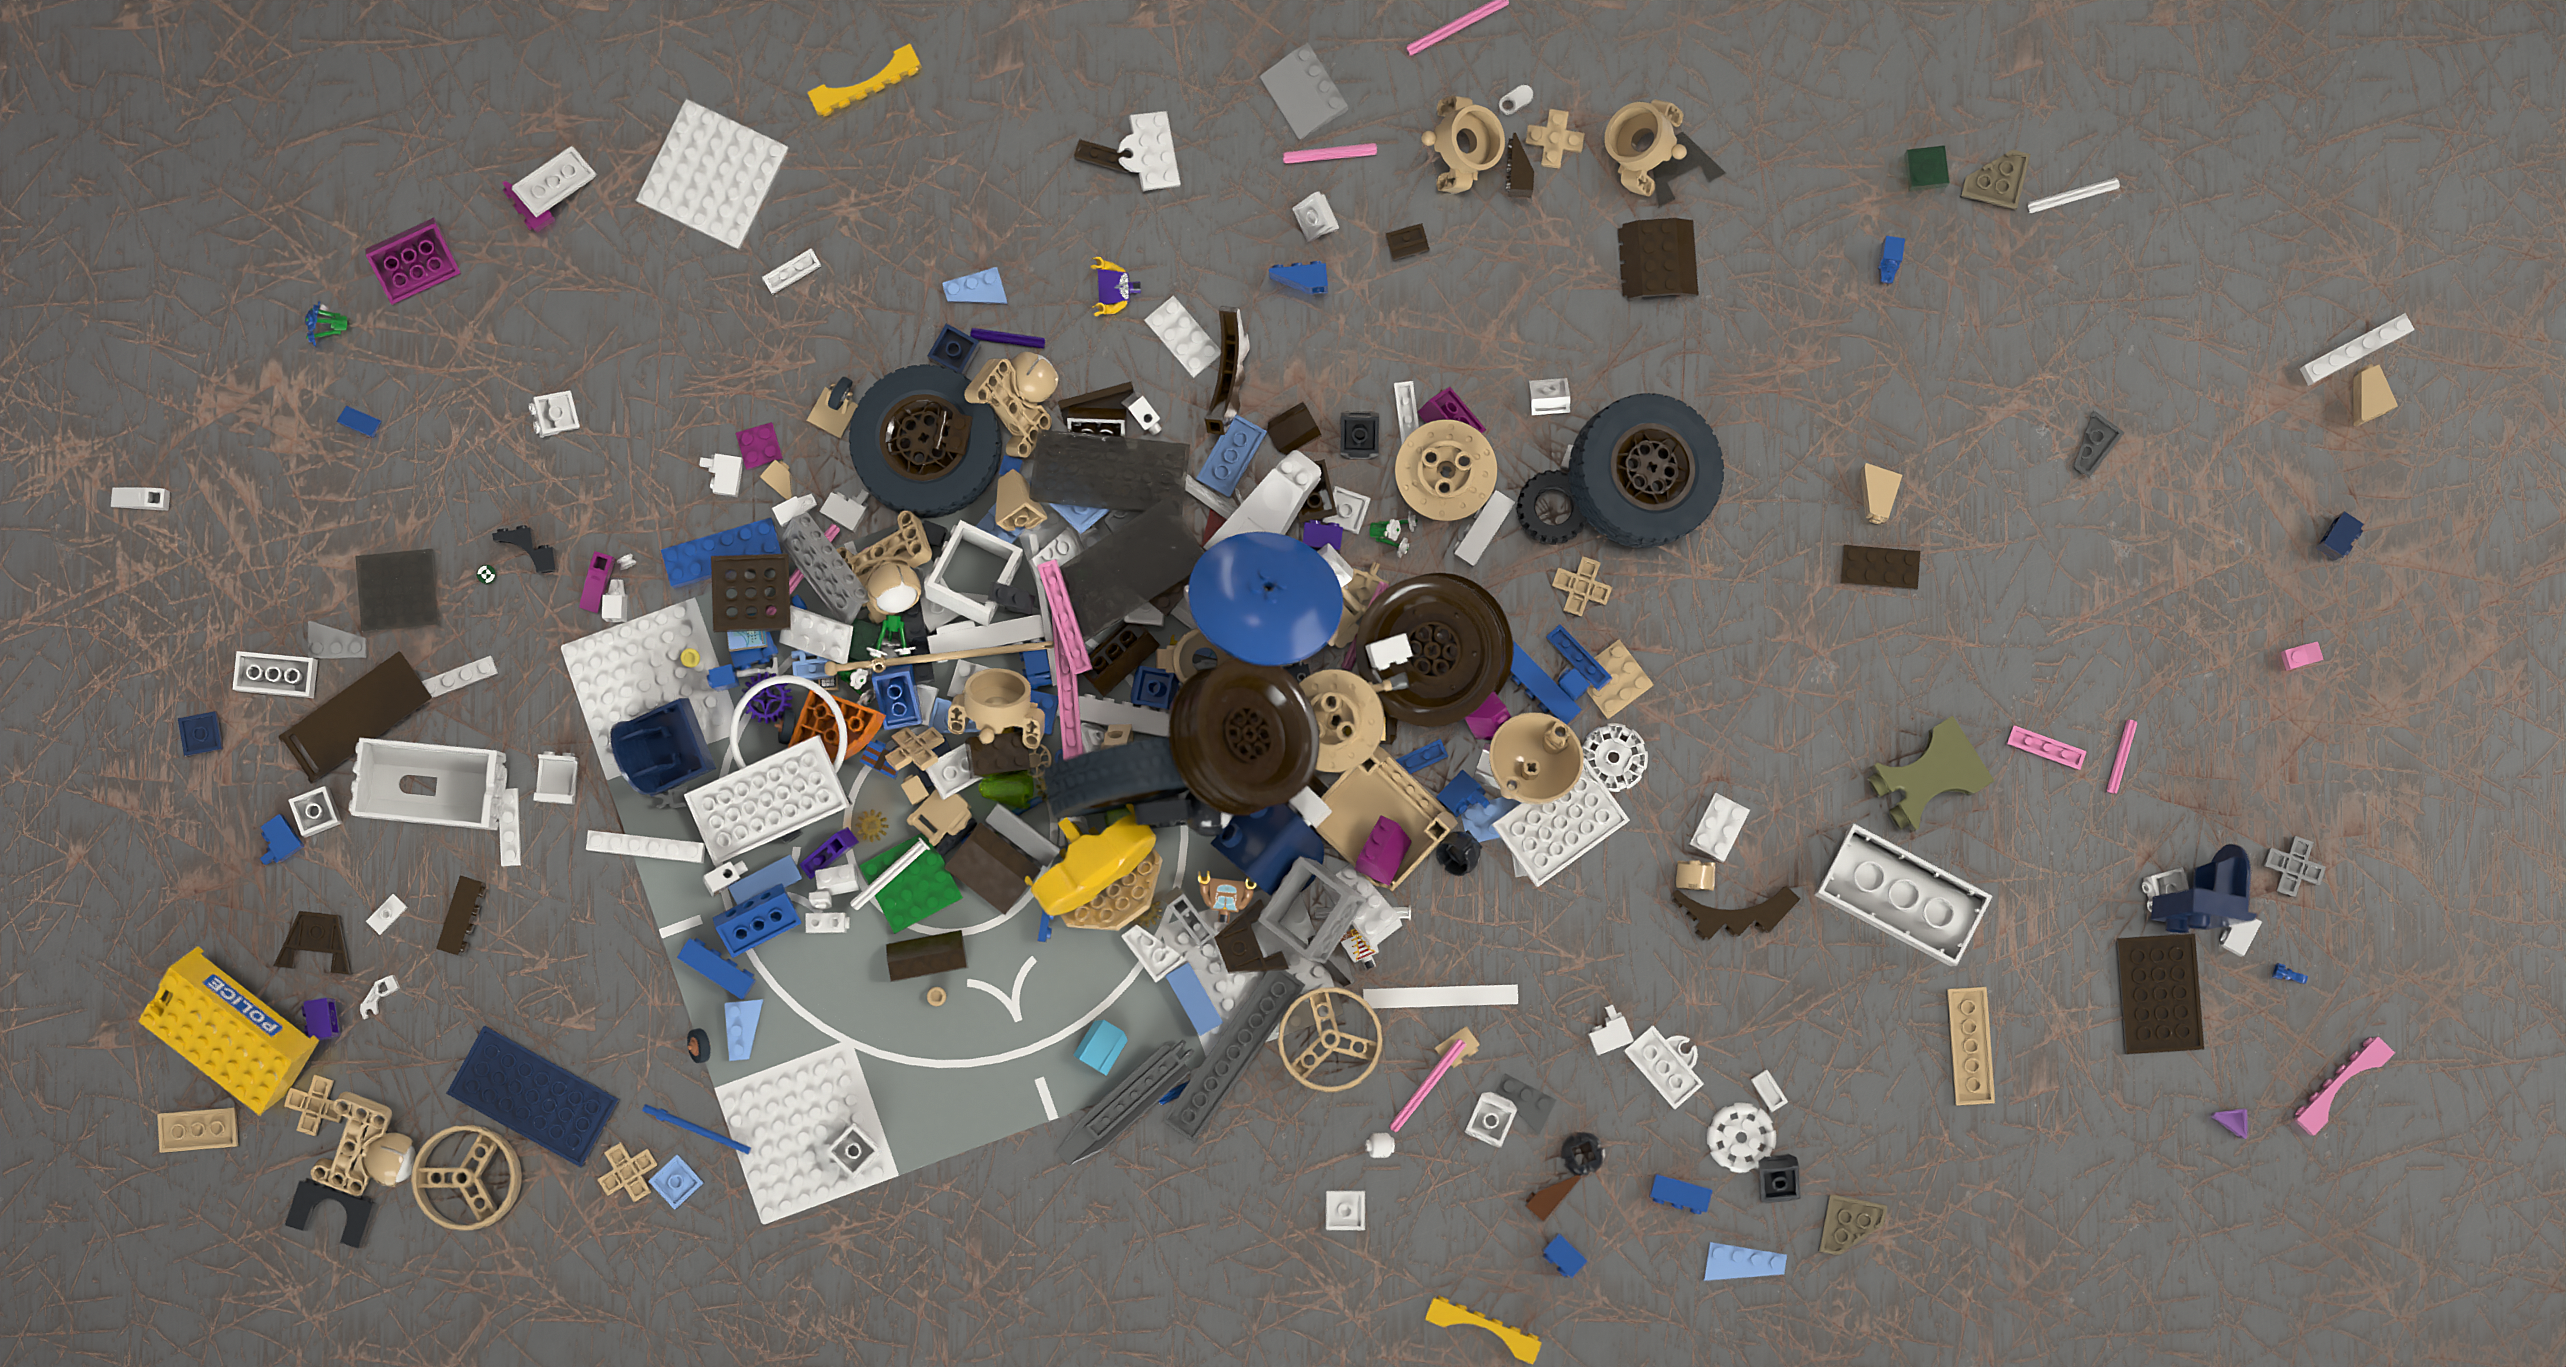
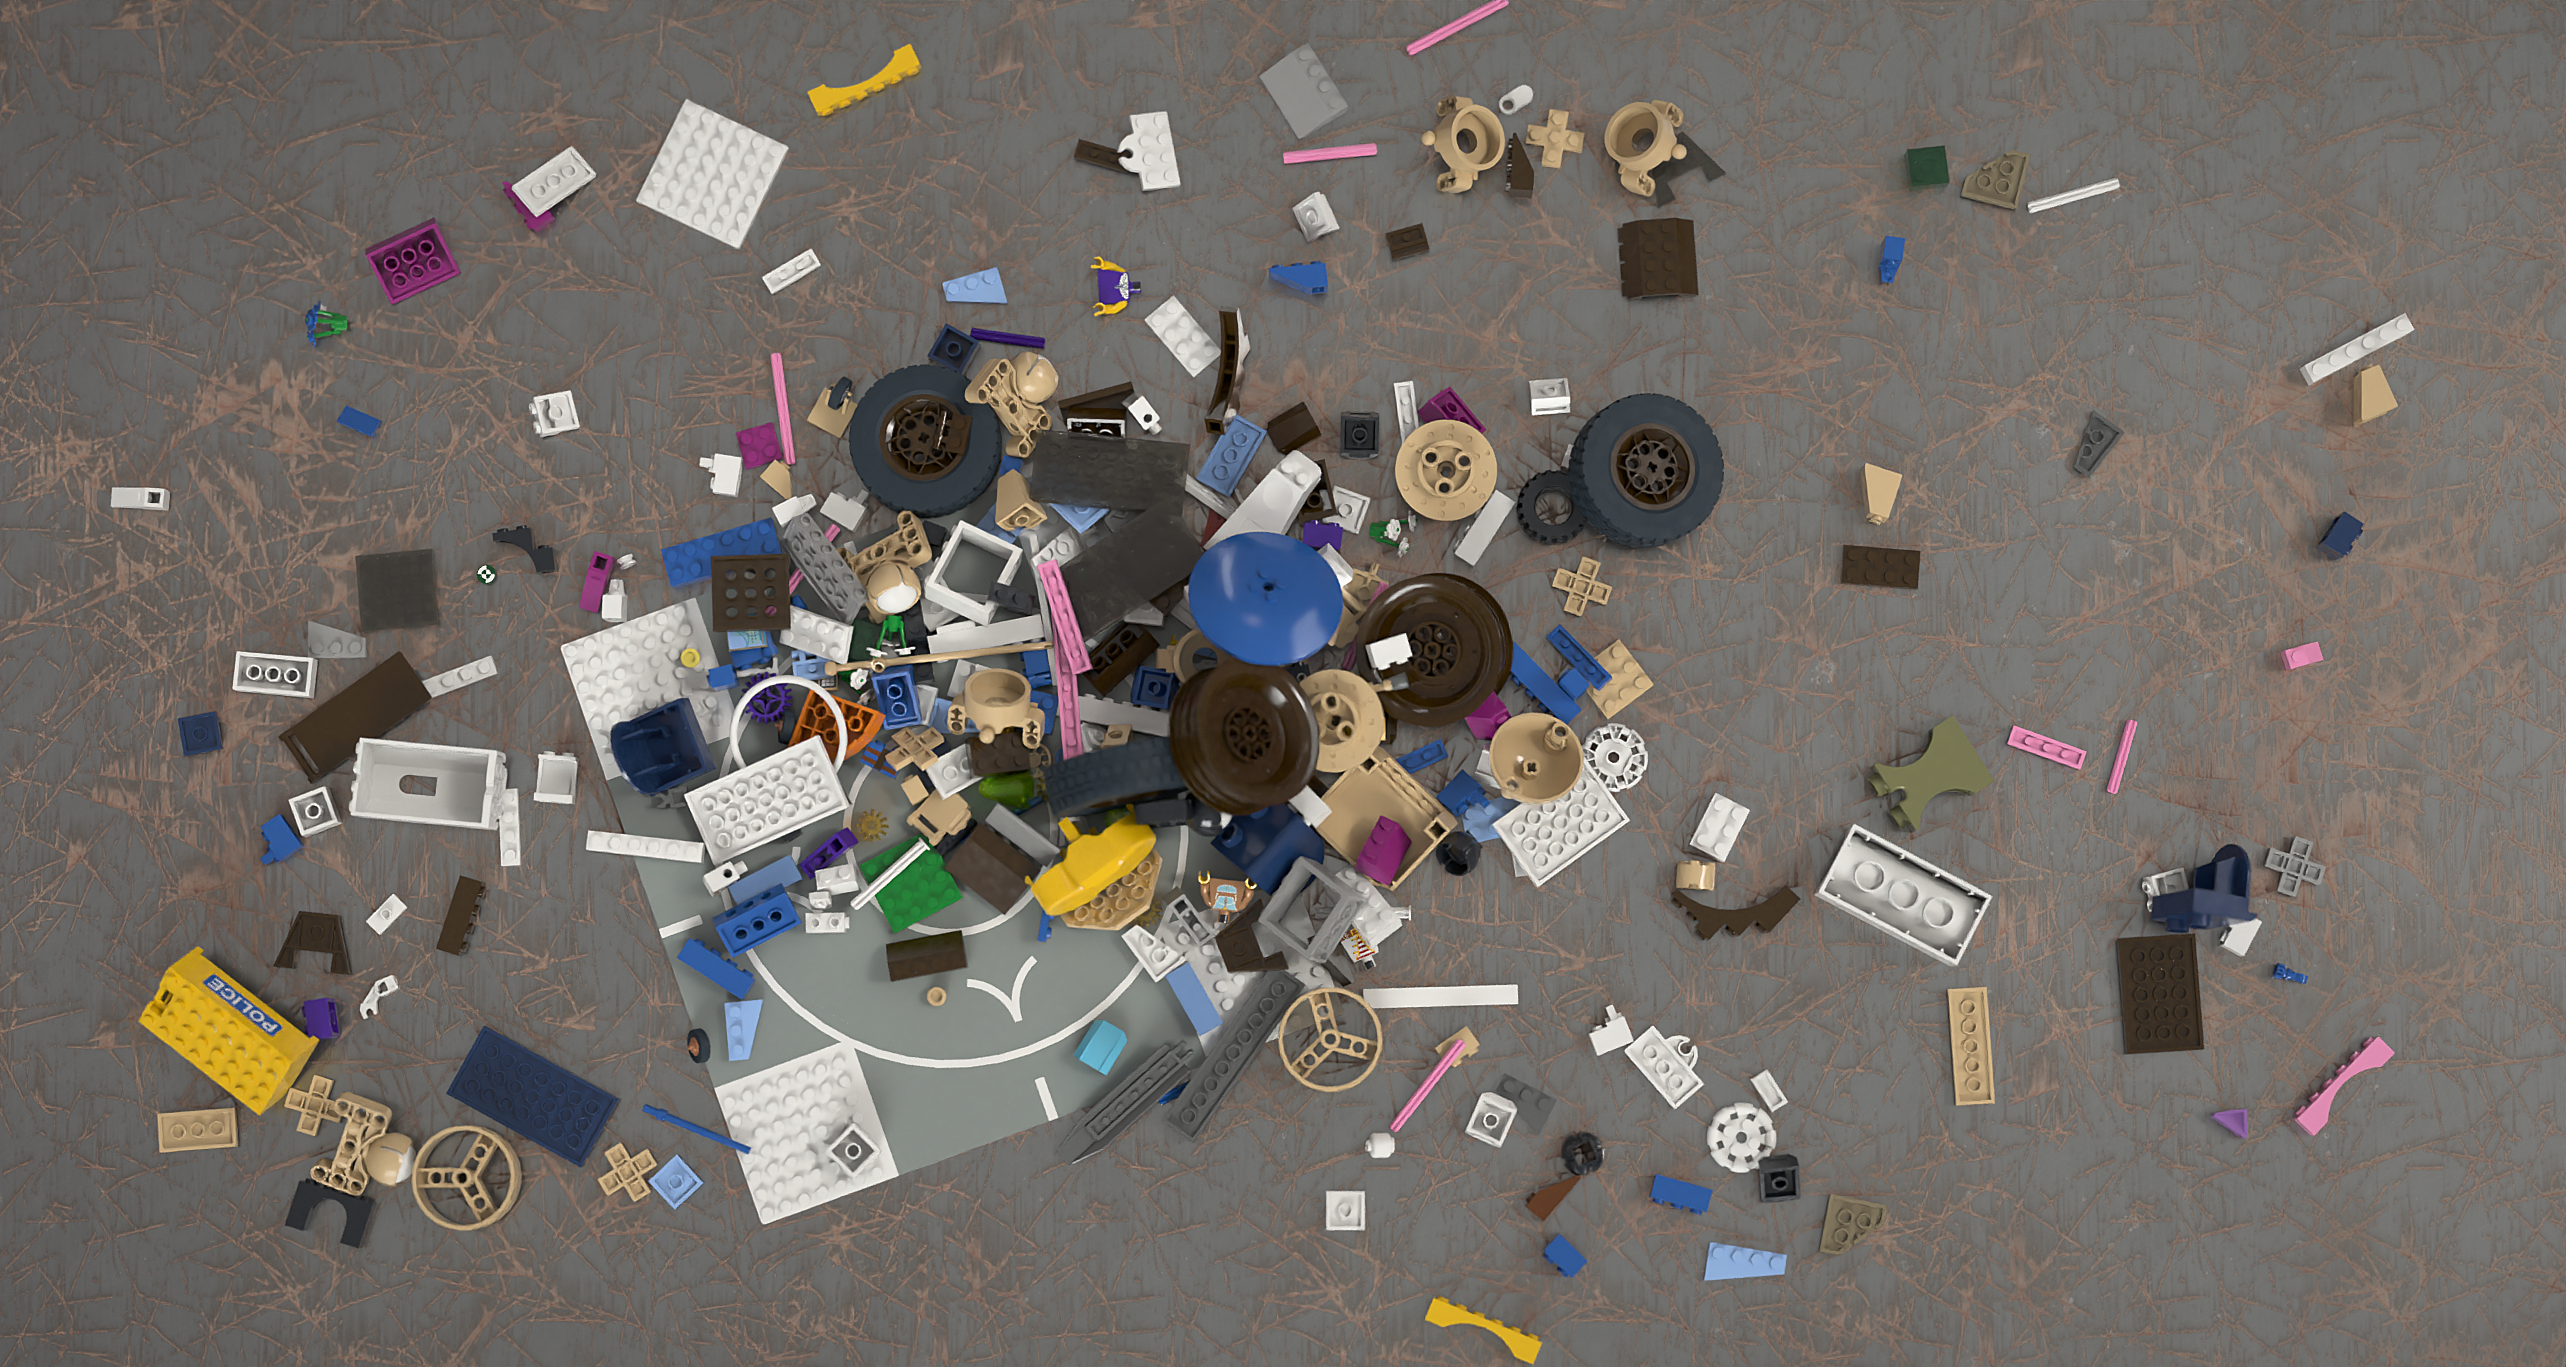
(782, 407): none -> bright pink axle

